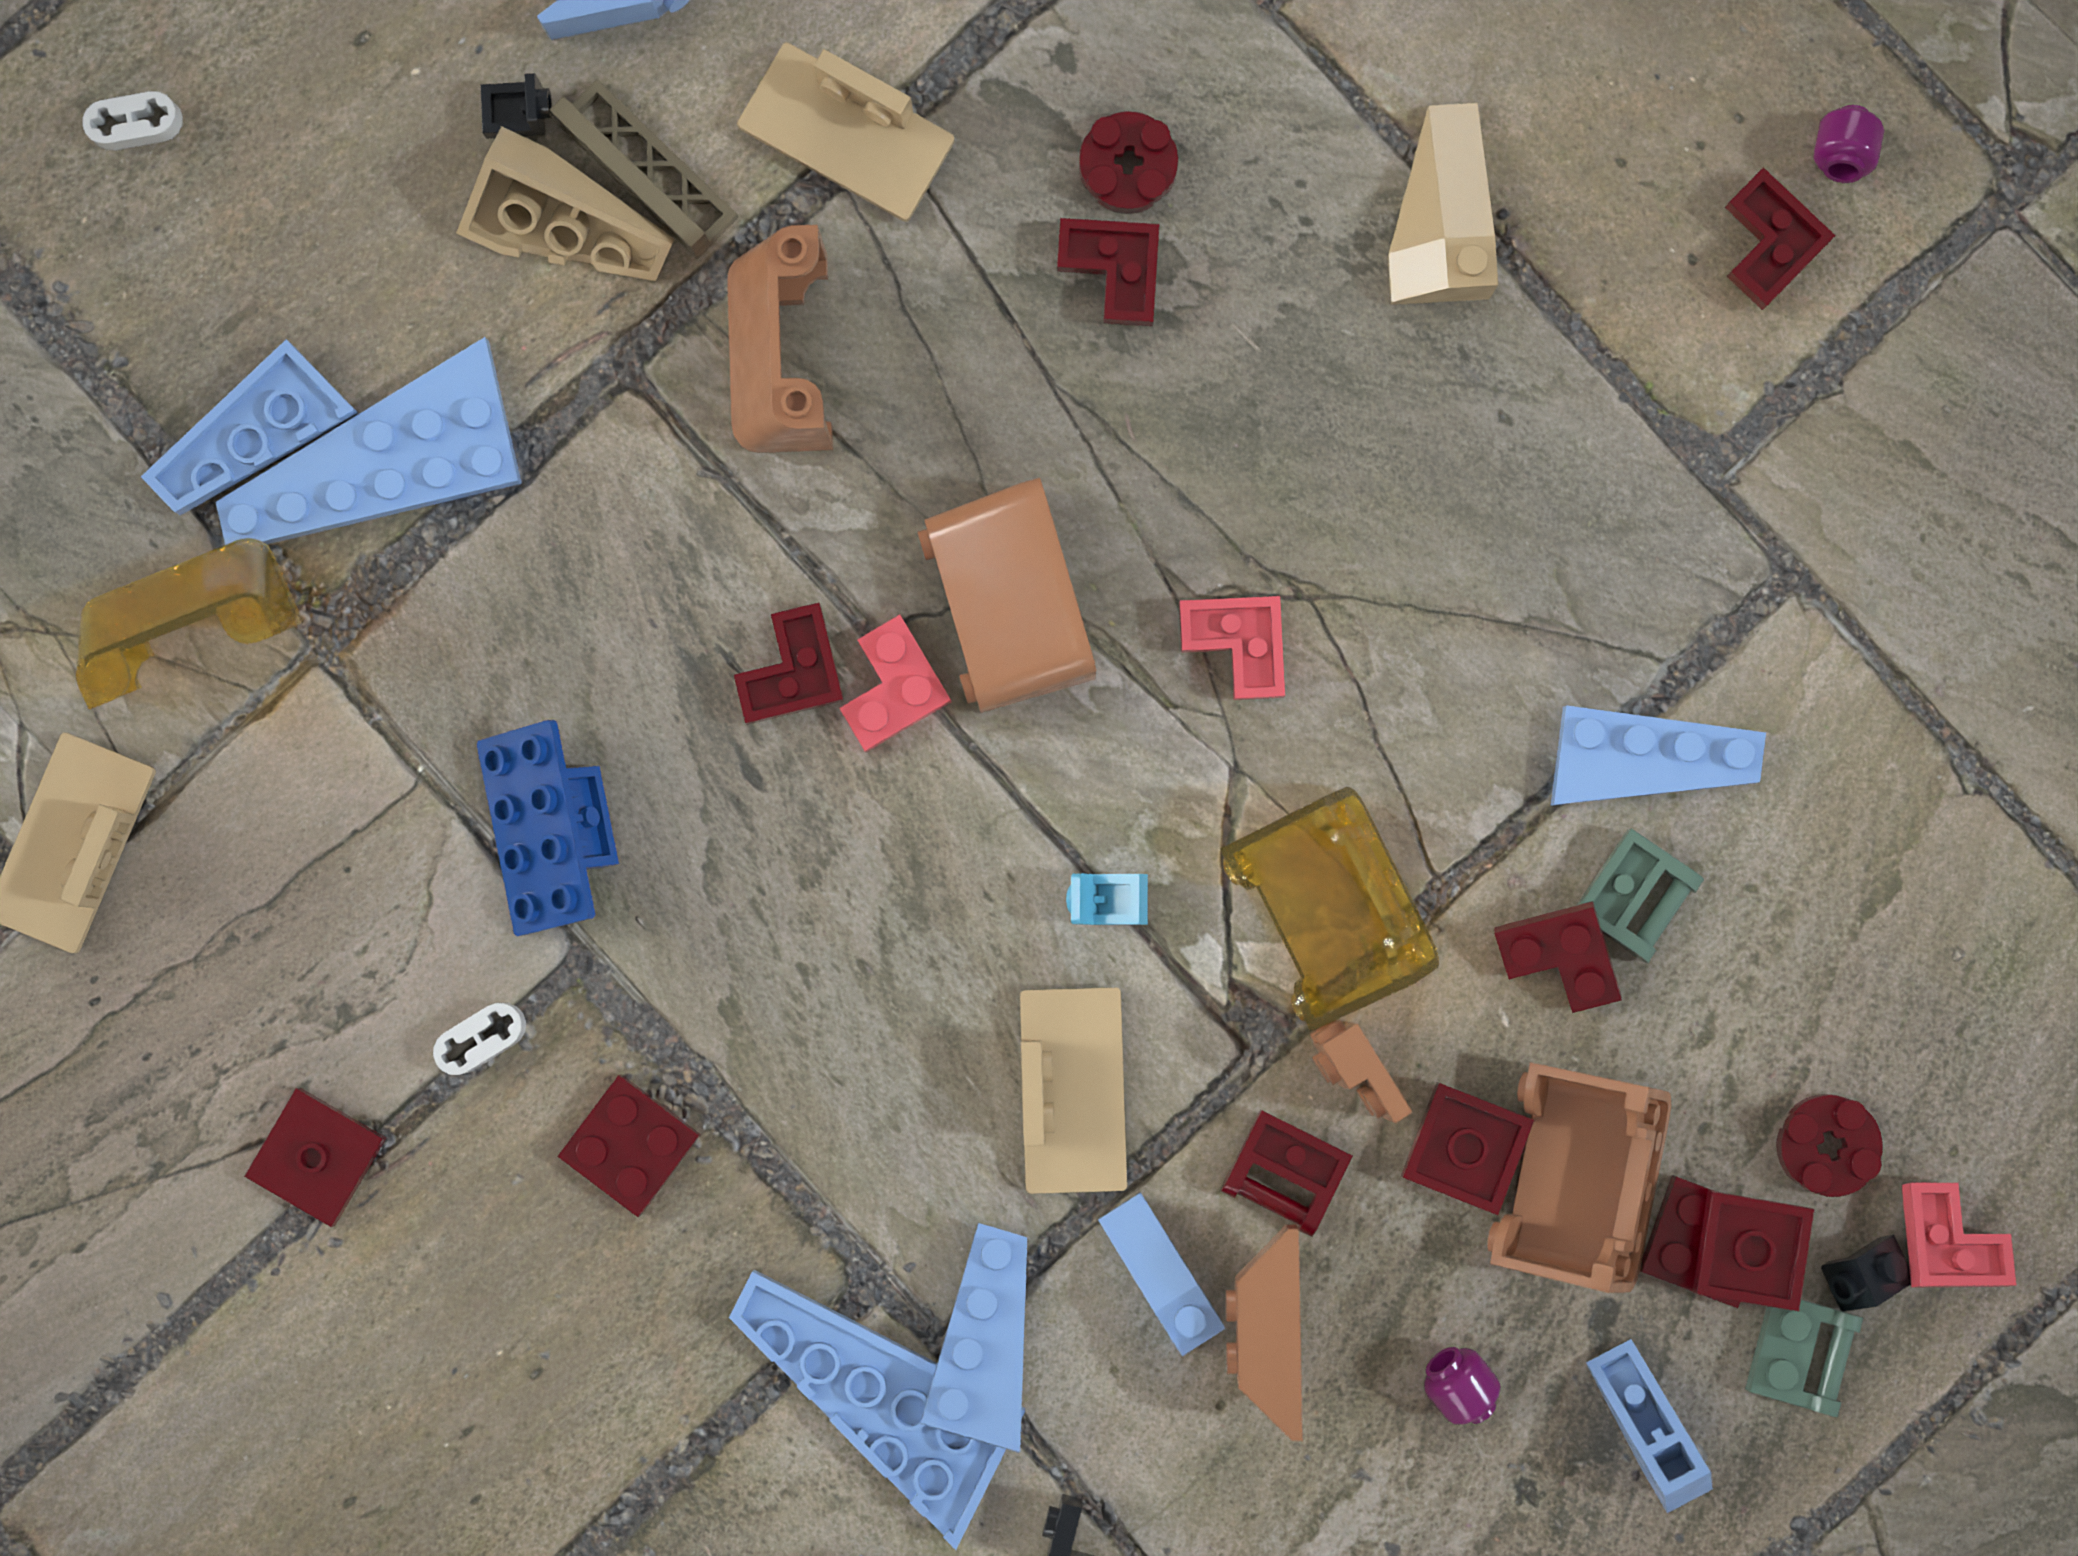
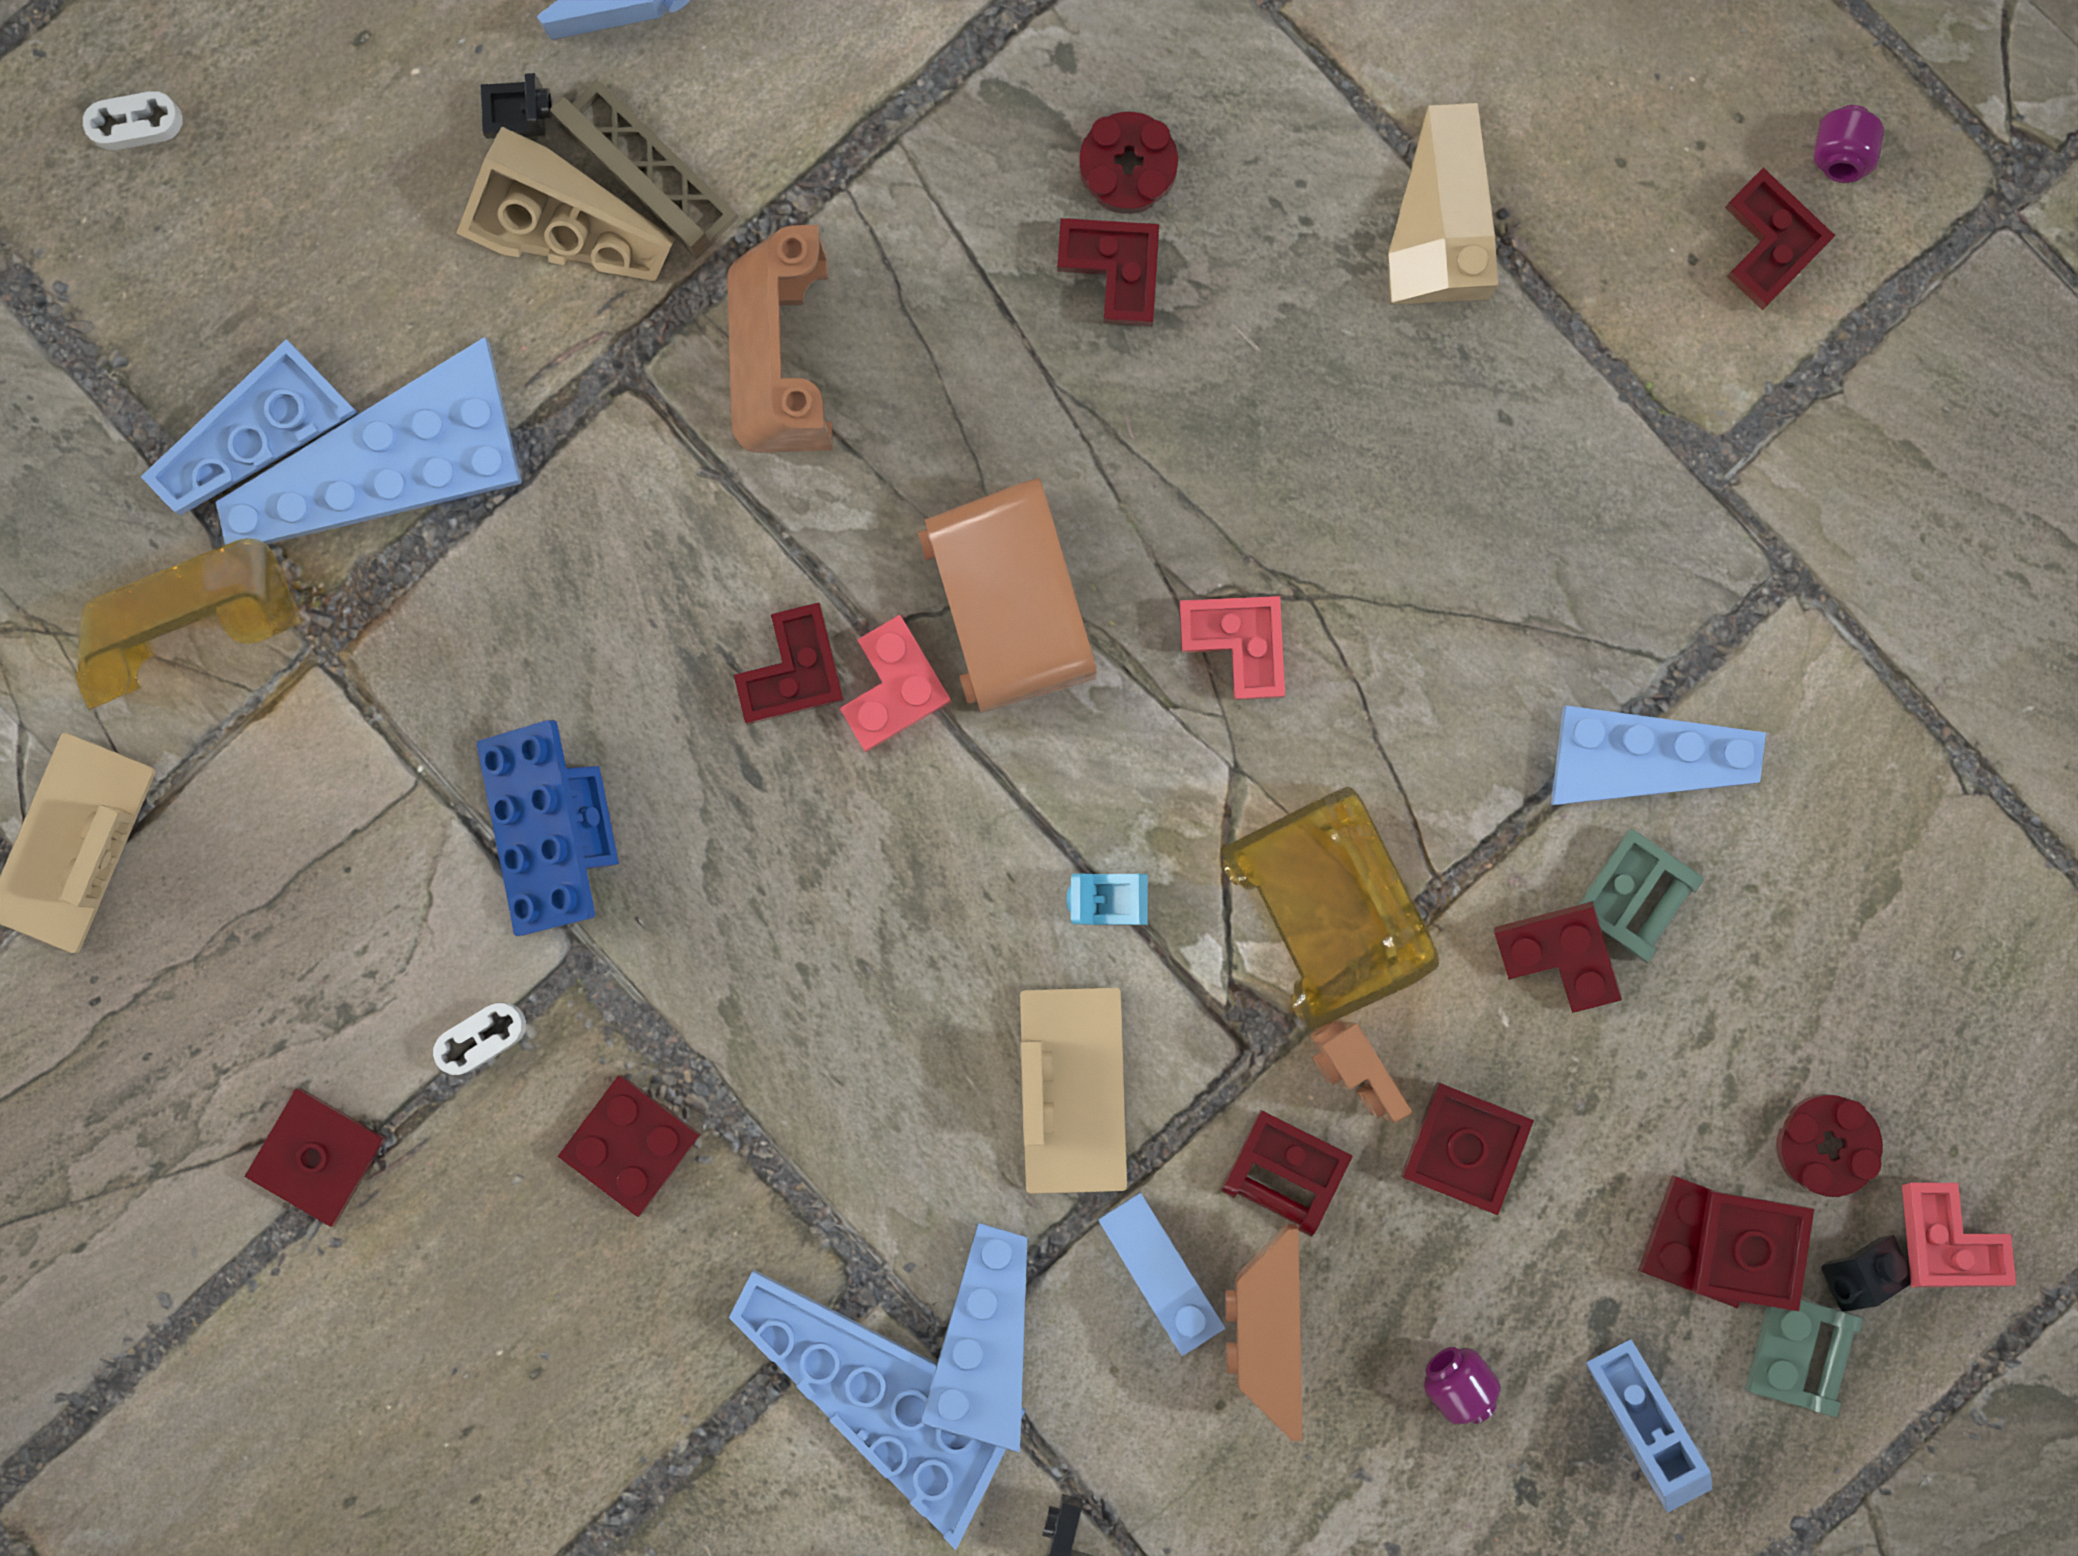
(847, 128): tan bracket -> none
(1584, 1179): nougat windscreen -> none

